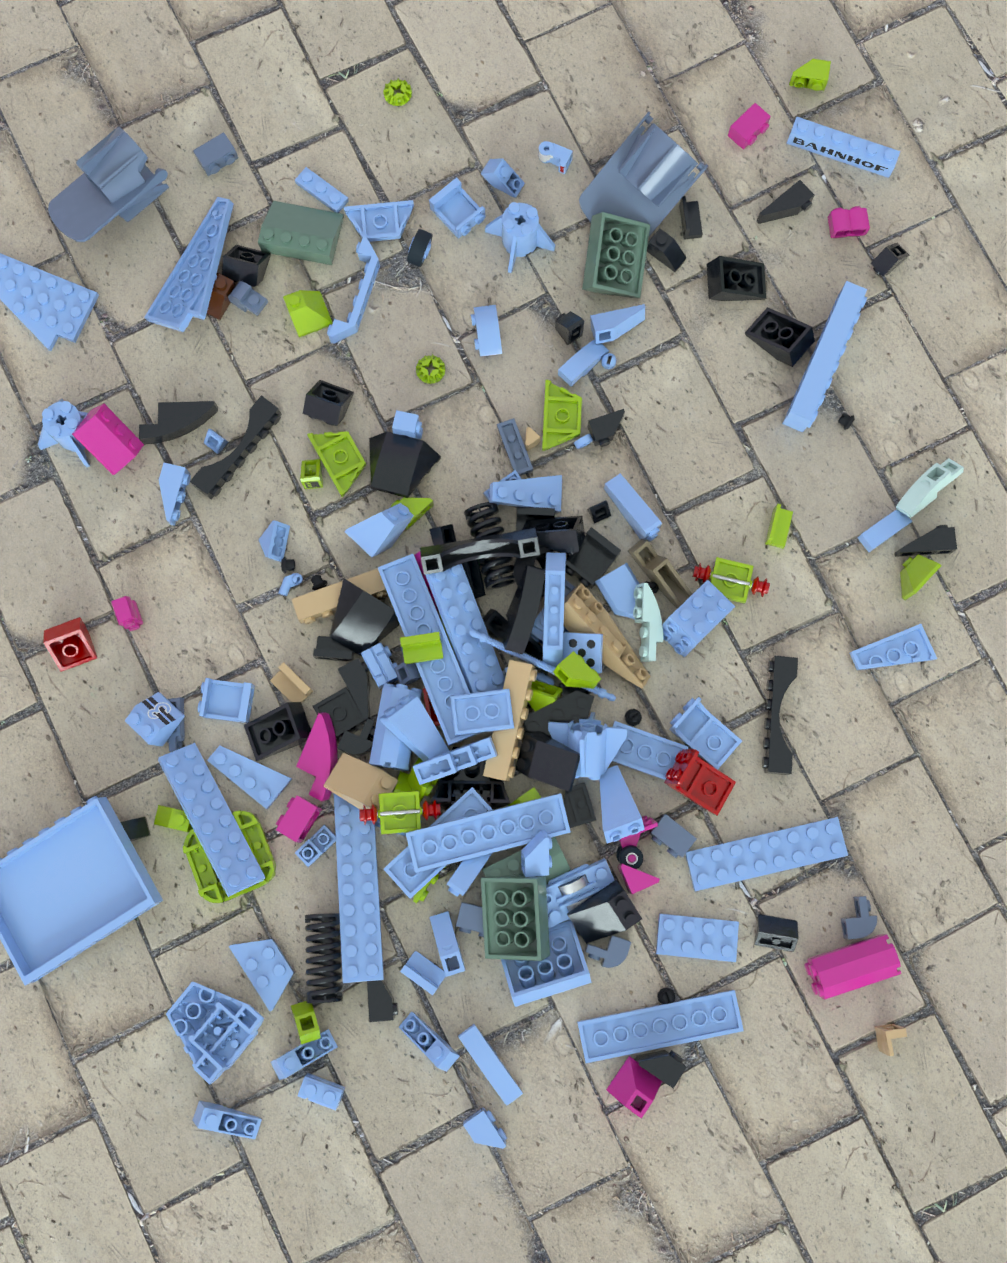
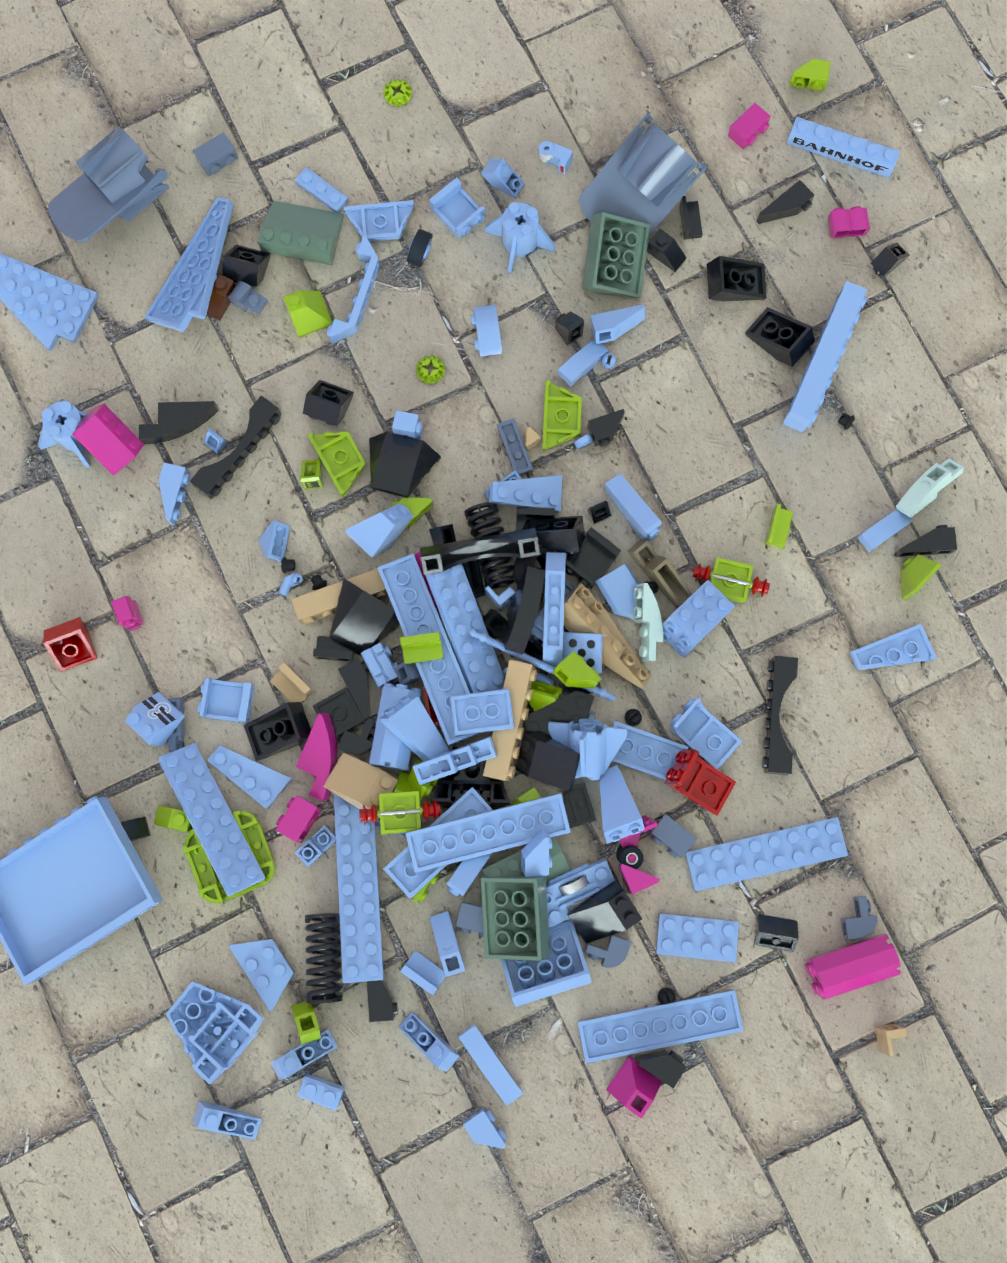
(503, 600): none -> light blue panel

